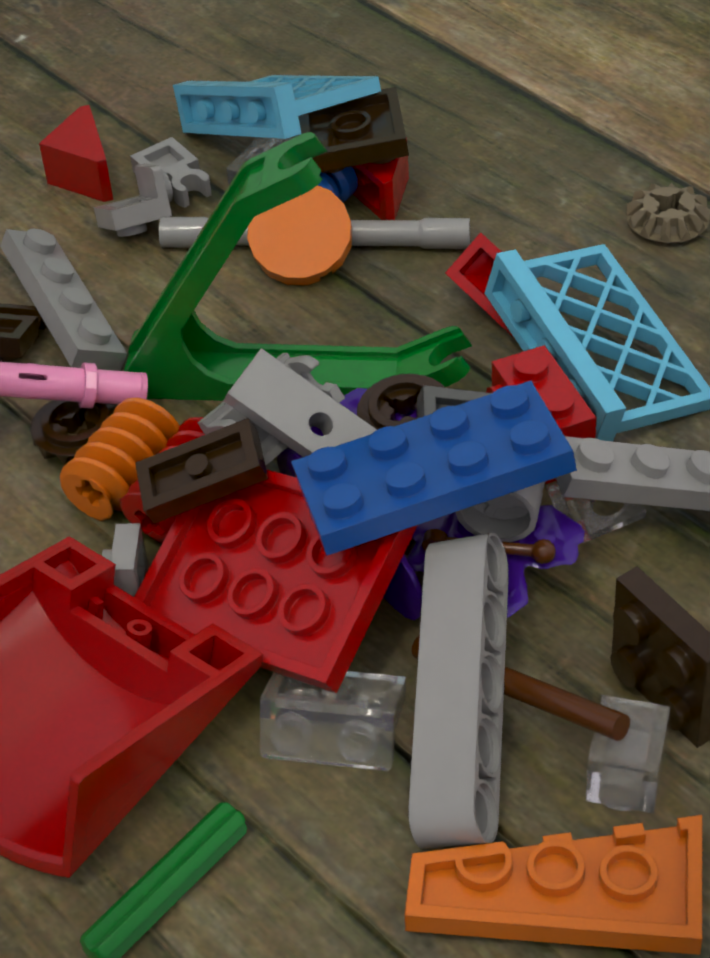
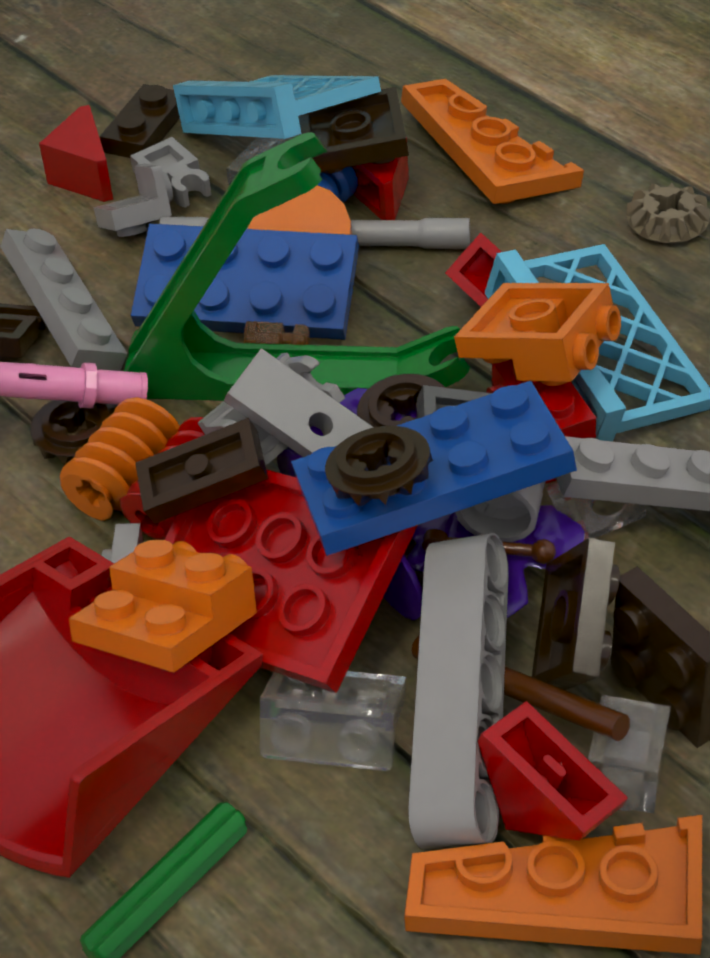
(141, 122): none -> dark brown plate
(167, 604): none -> orange plate
(264, 279): none -> blue plate
(274, 333): none -> clear orange piece
(360, 463): none -> dark brown gear
(487, 146): none -> orange wing
(543, 328): none -> orange plate
(544, 779): none -> red slope
(573, 614): none -> dark brown plate

